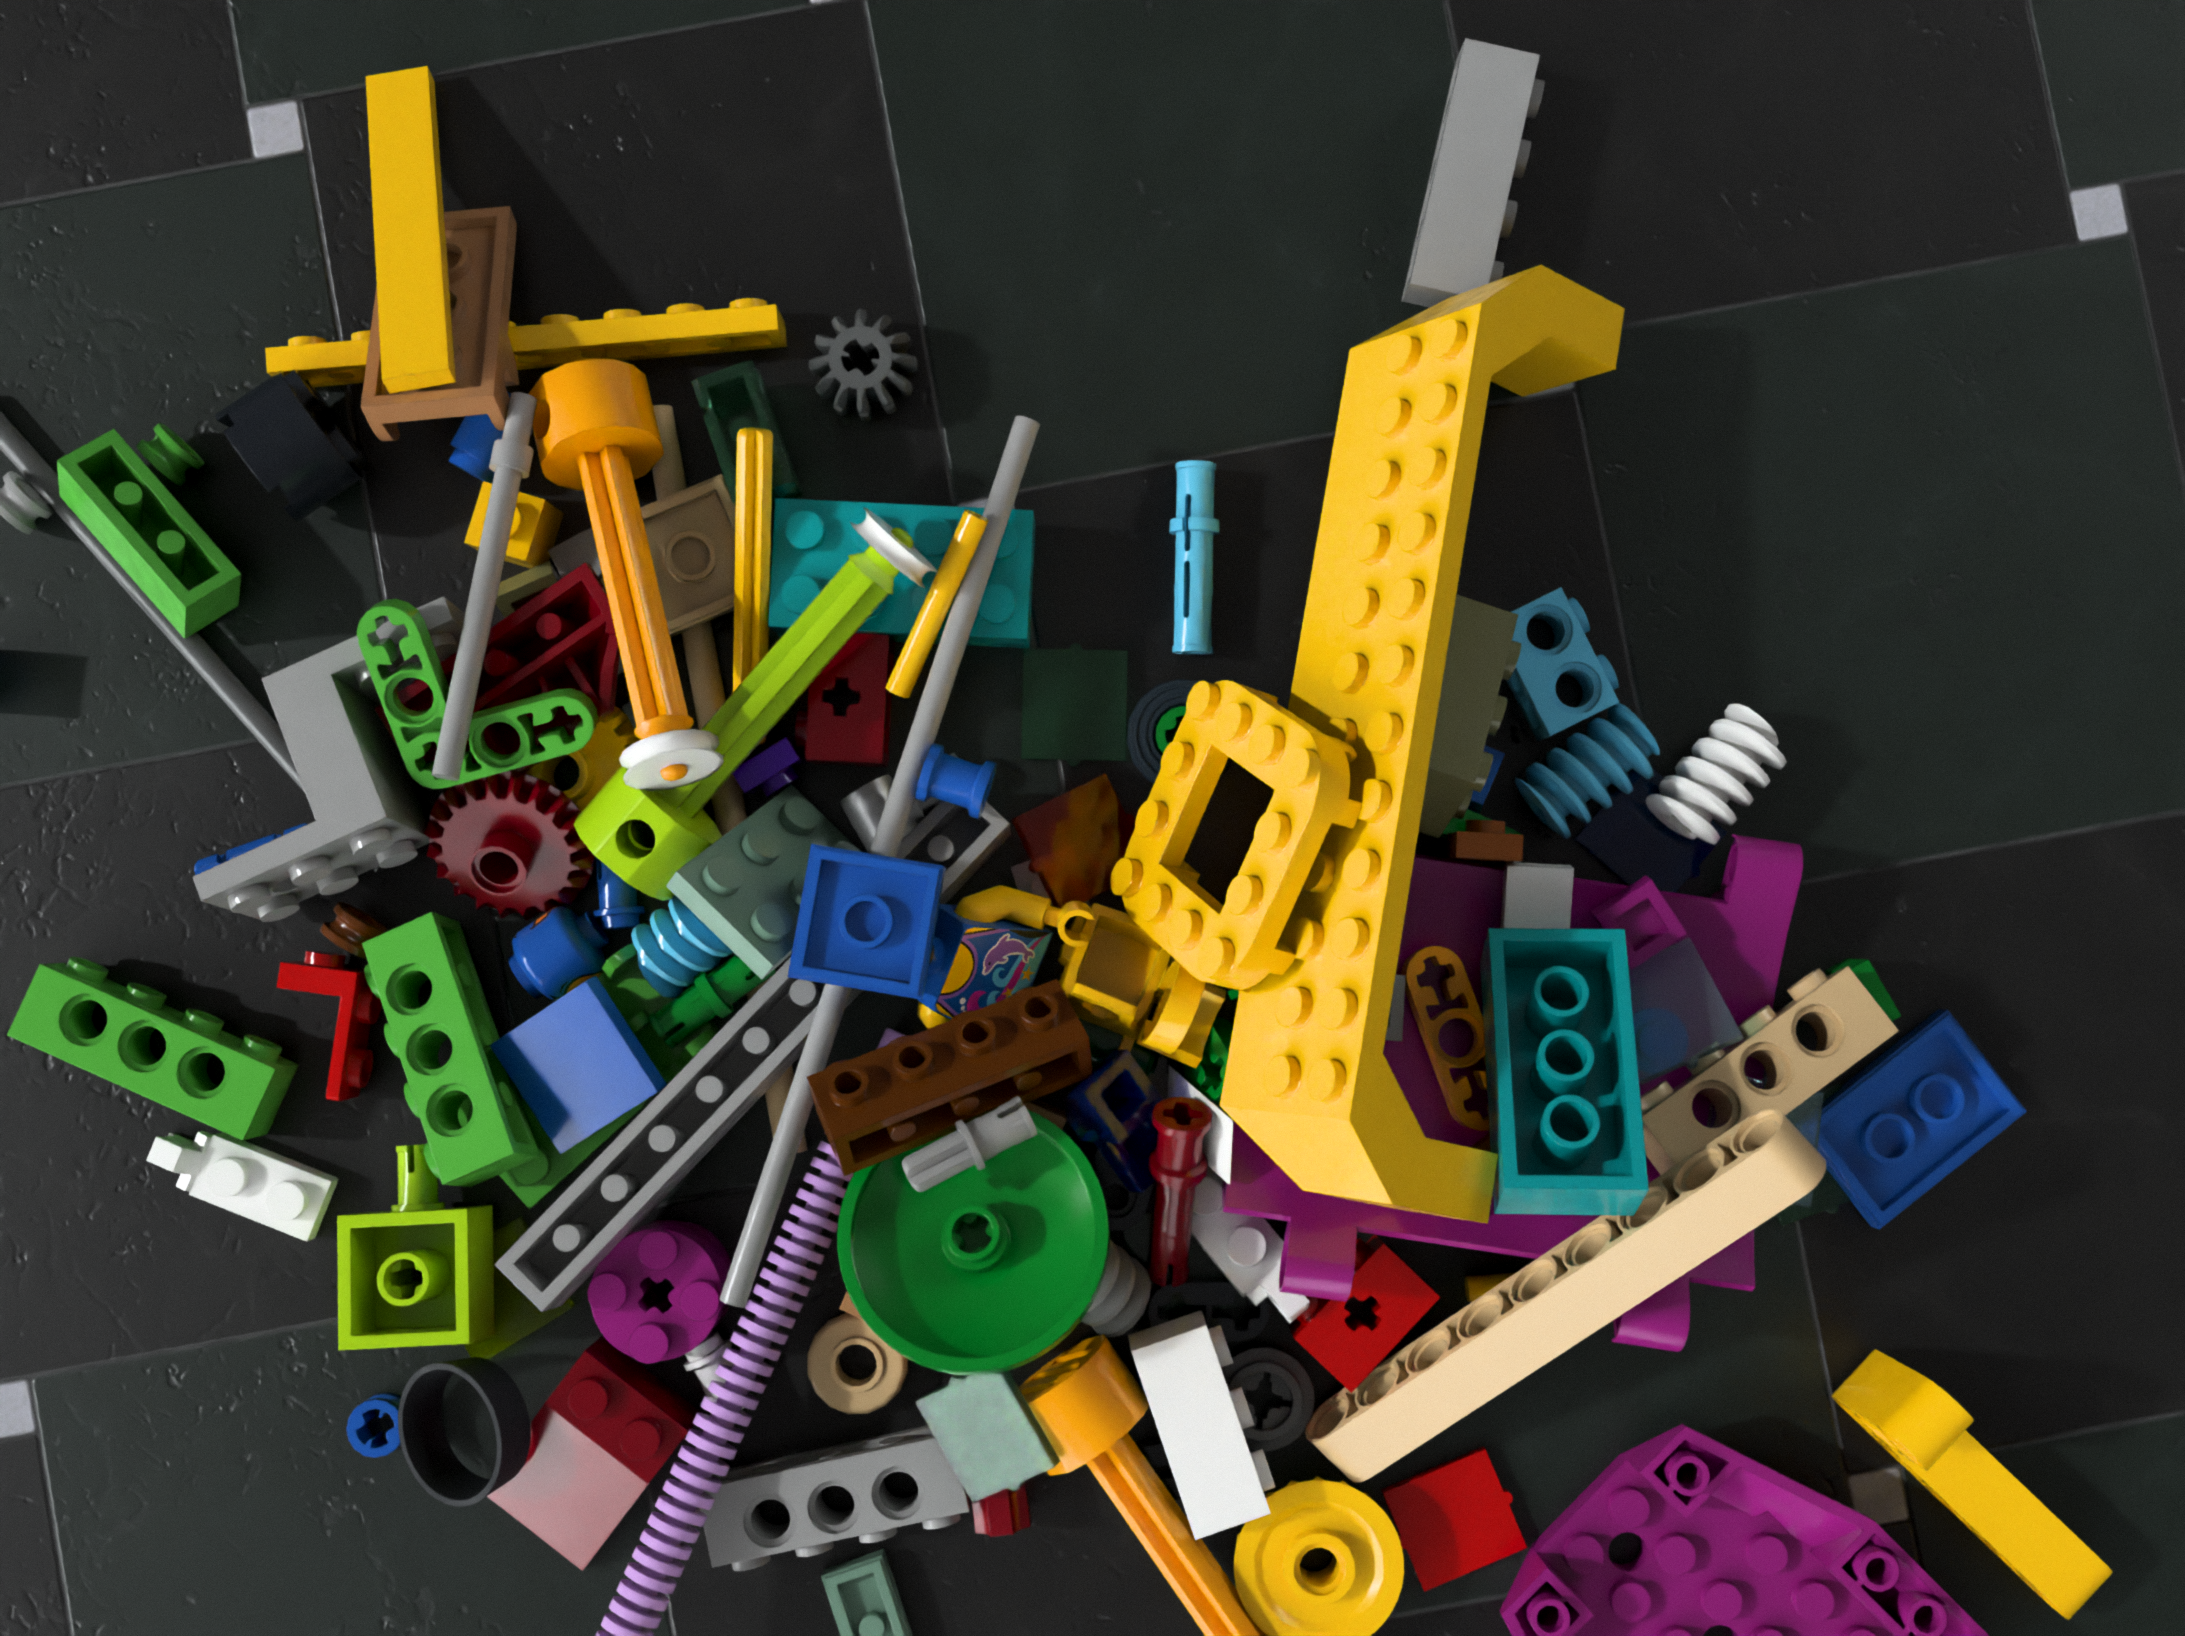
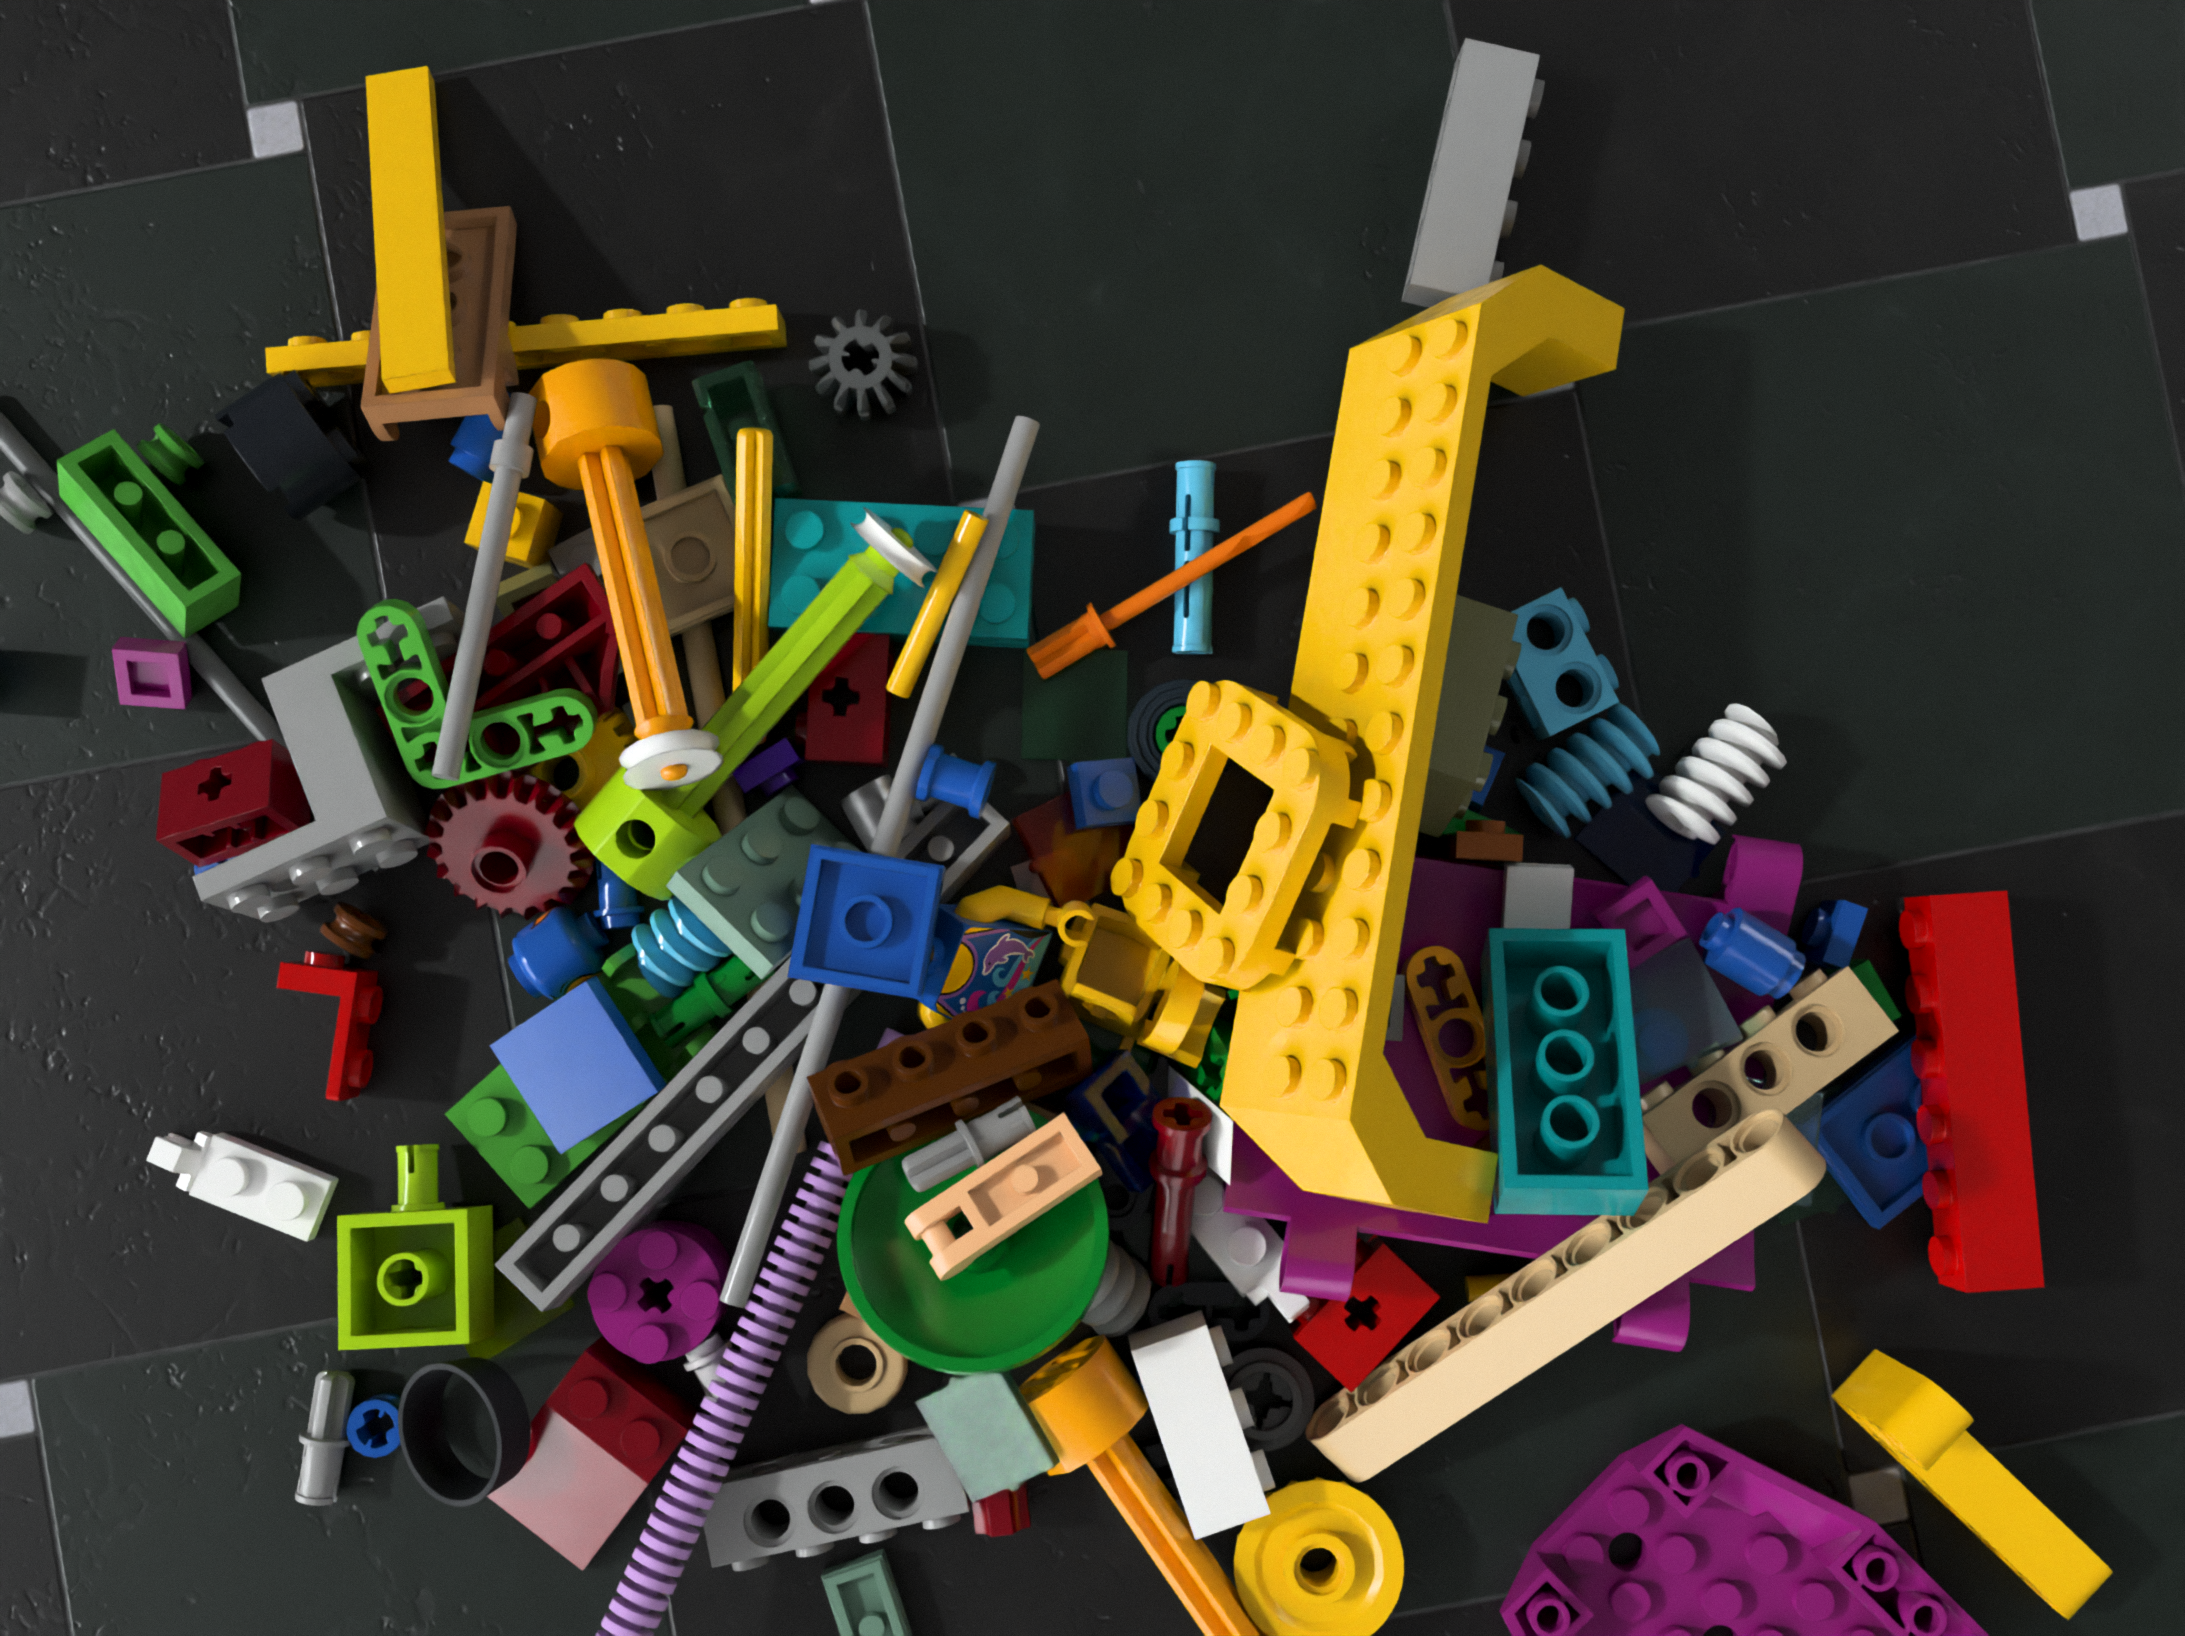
(60, 1023): bright green brick -> none
(152, 672): none -> magenta plate
(231, 803): none -> dark red brick
(325, 1438): none -> light grey axle
(499, 1130): bright green brick -> none
(1004, 1195): none -> light nougat plate
(1093, 630): none -> orange piece
(1104, 792): none -> blue plate
(1454, 1518): red piece -> none
(1751, 953): none -> blue brick
(1832, 933): none -> blue plate
(1972, 1092): none -> red brick

